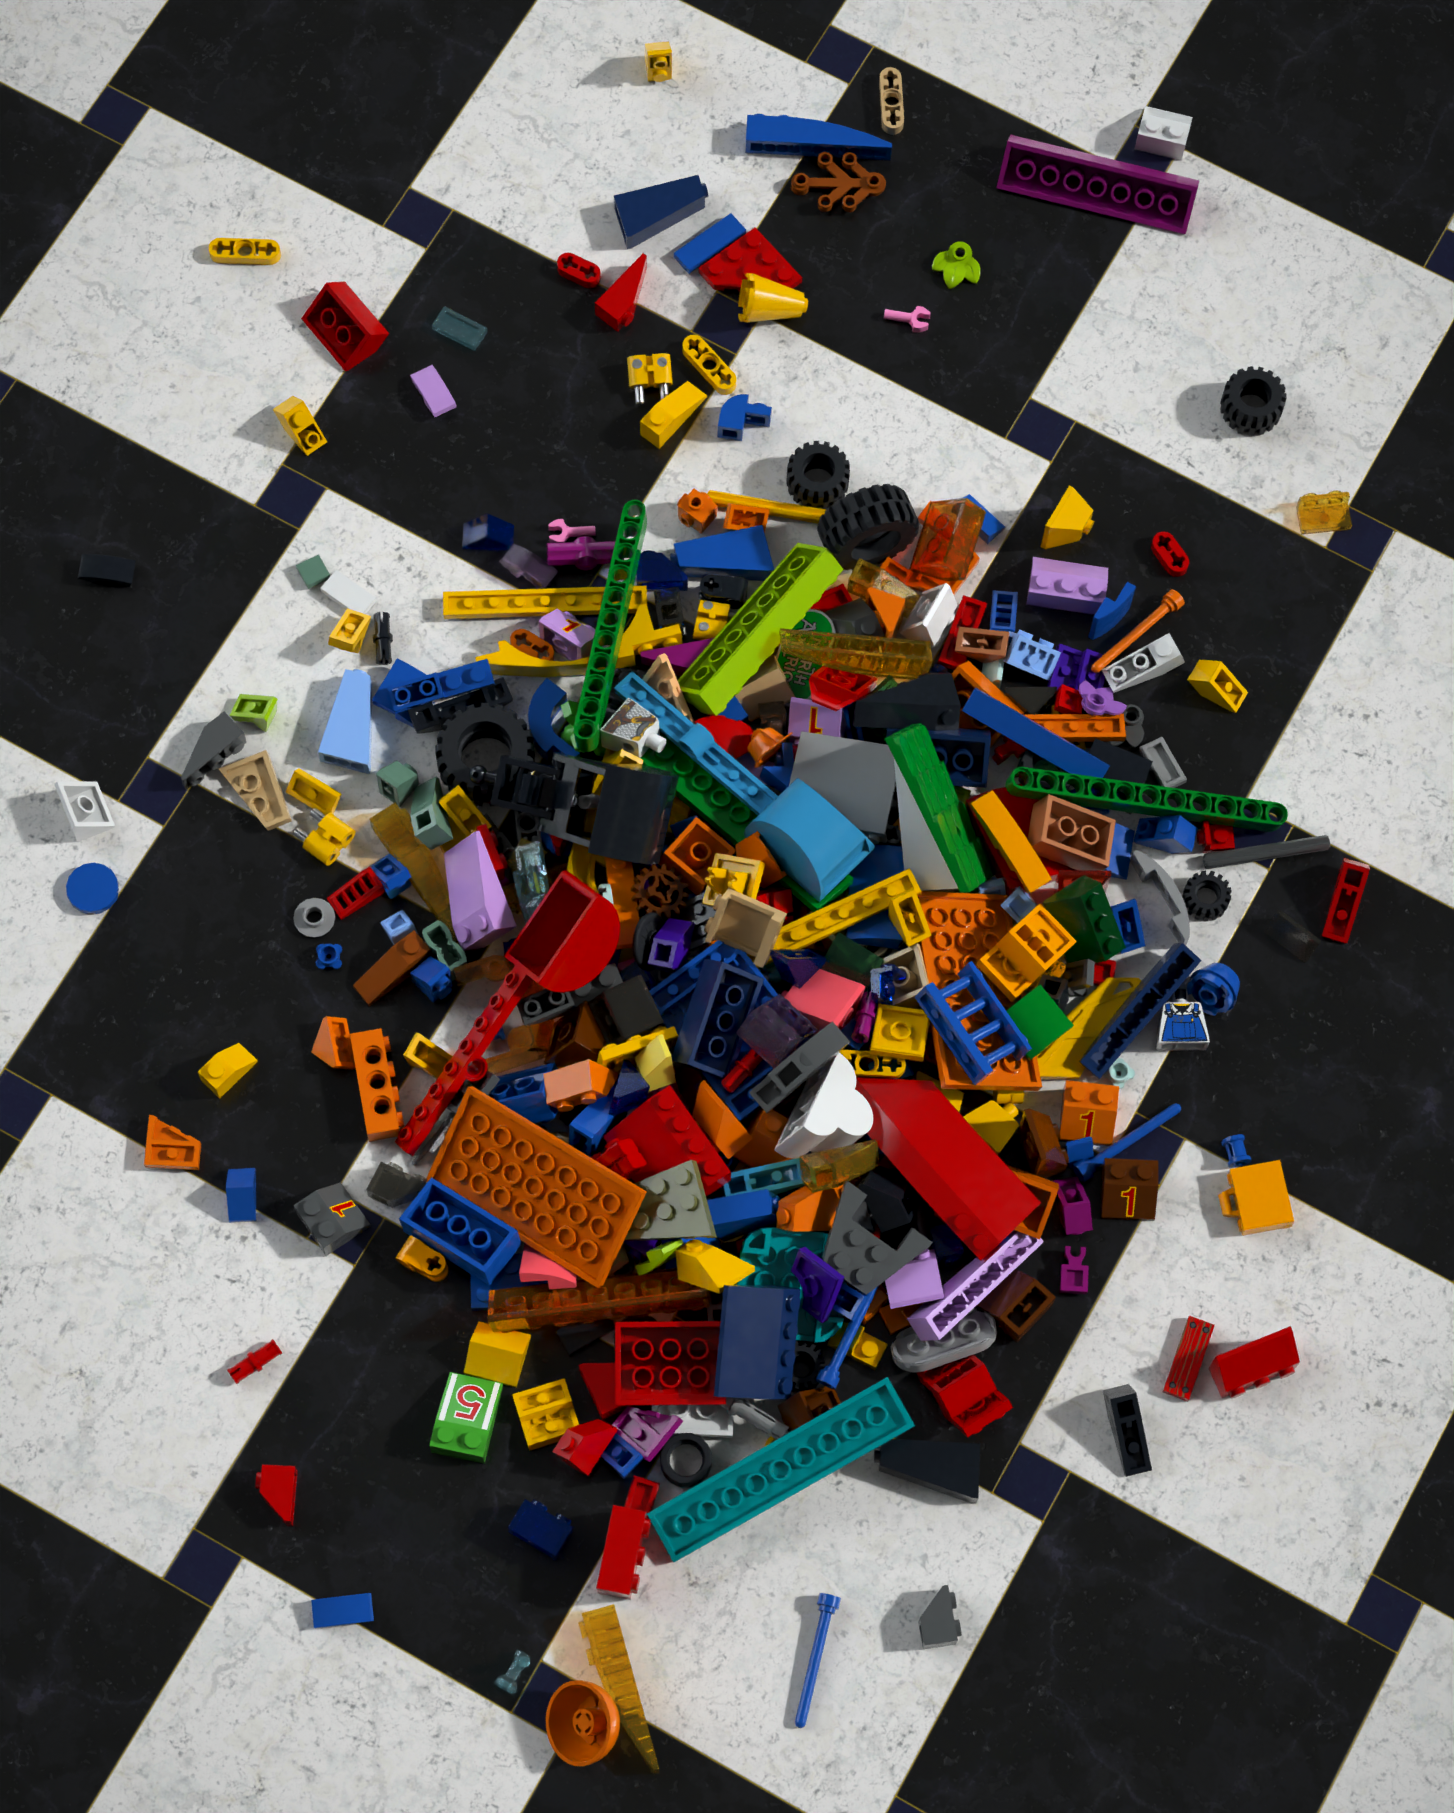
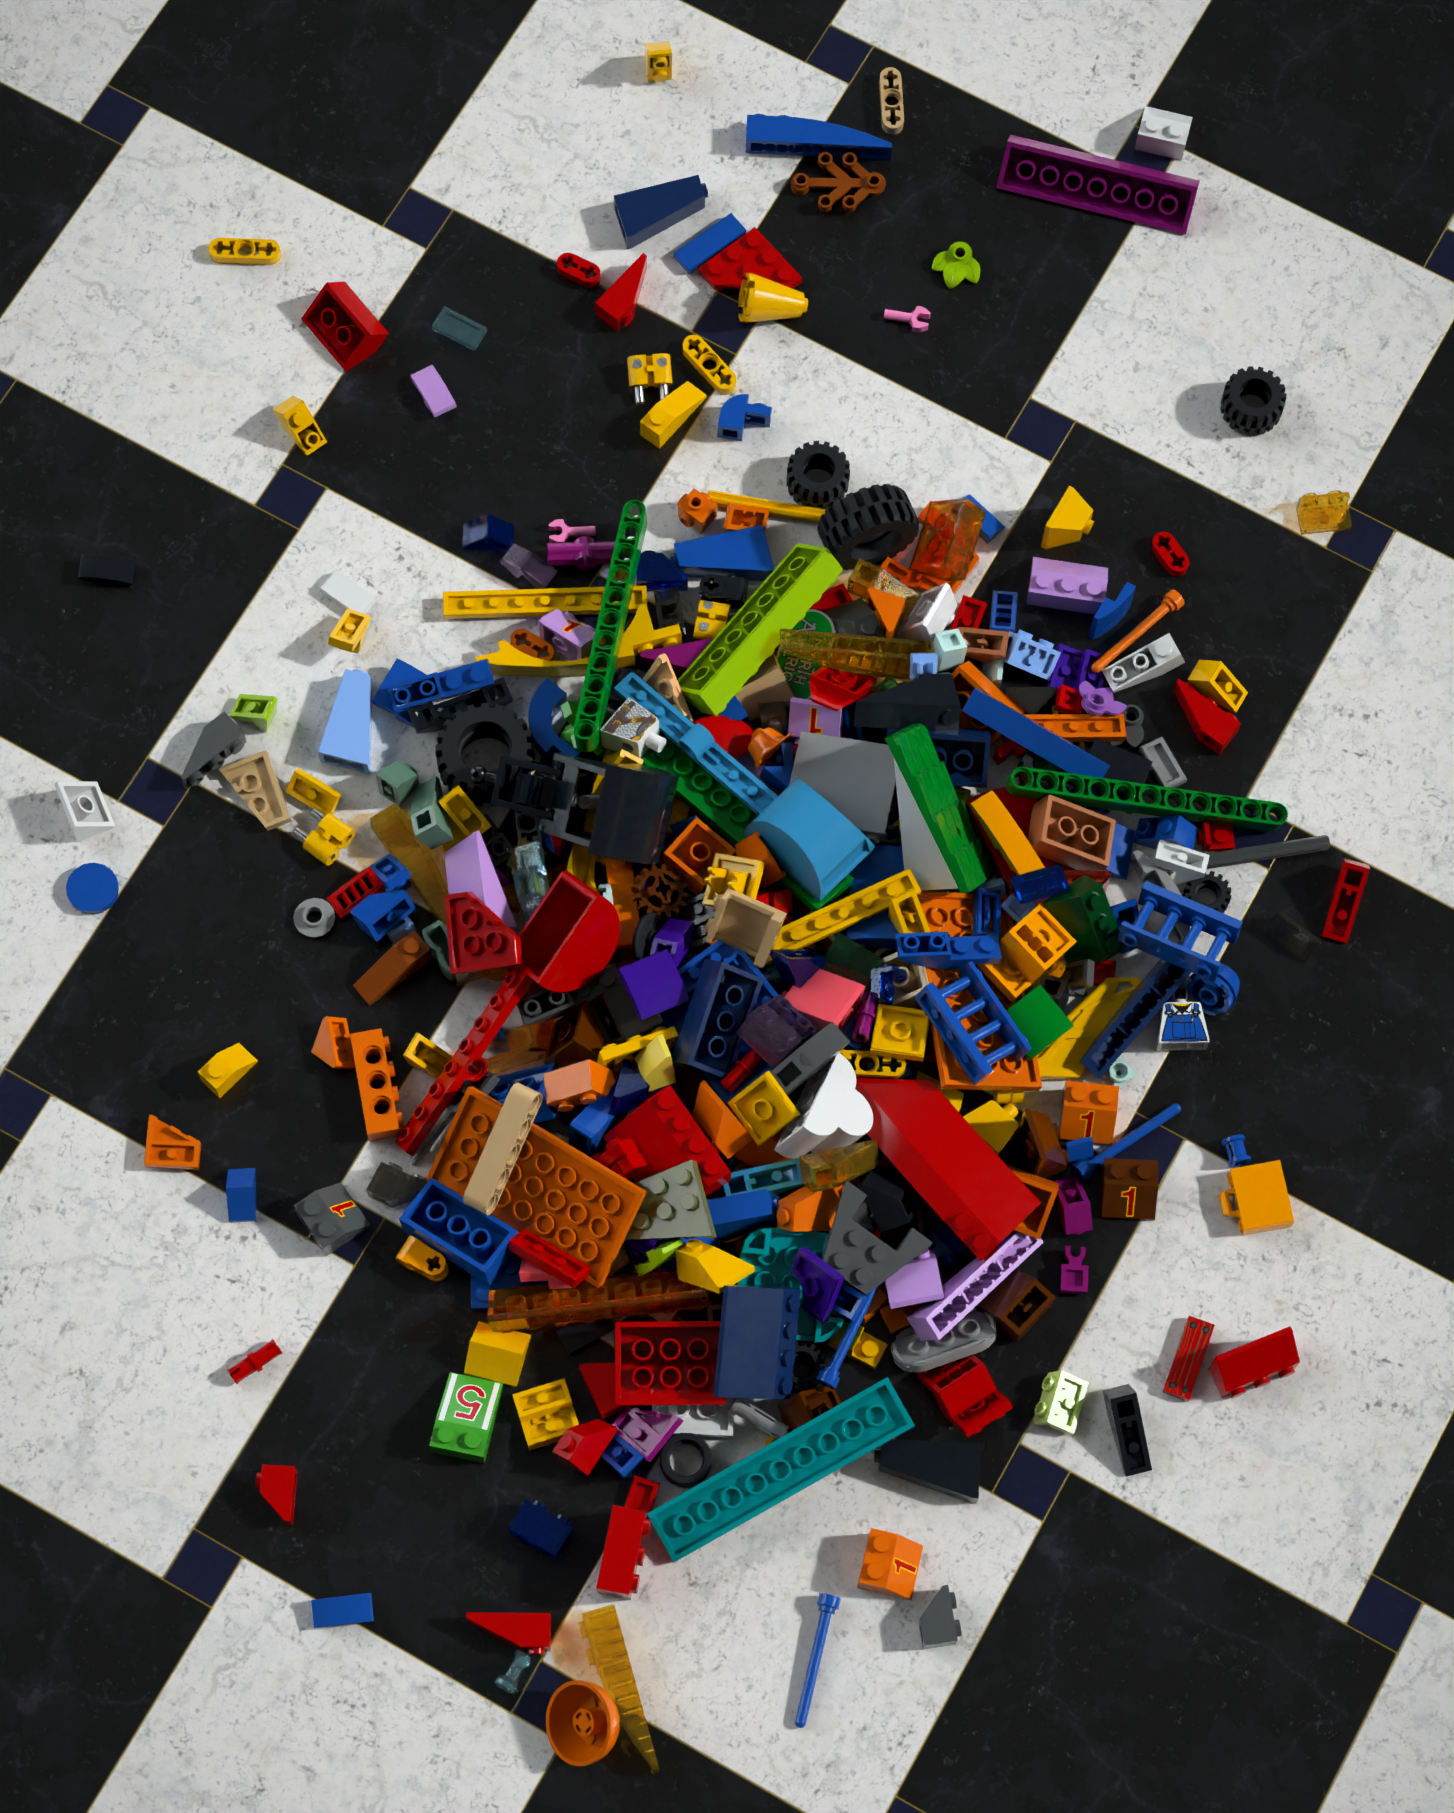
(313, 571): sand green tile -> none
(329, 949): blue plate -> none
(382, 638): black pin -> none
(382, 912): none -> blue slope
(432, 979): blue slope -> none
(478, 936): none -> red plate
(490, 841): red plate -> none
(502, 1148): none -> tan beam
(522, 1630): none -> red slope
(549, 1258): none -> red plate
(653, 984): none -> dark purple slope
(763, 1108): none -> yellow tile
(890, 1564): none -> orange slope
(922, 663): none -> light blue tile
(947, 952): none -> blue slope
(950, 649): none -> light aqua panel
(981, 913): none -> blue tile
(1039, 884): none -> clear blue slope
(1060, 1401): none -> yellowish green bracket
(1184, 861): none -> white slope
(1188, 912): none -> blue fence
(1209, 722): none -> red slope

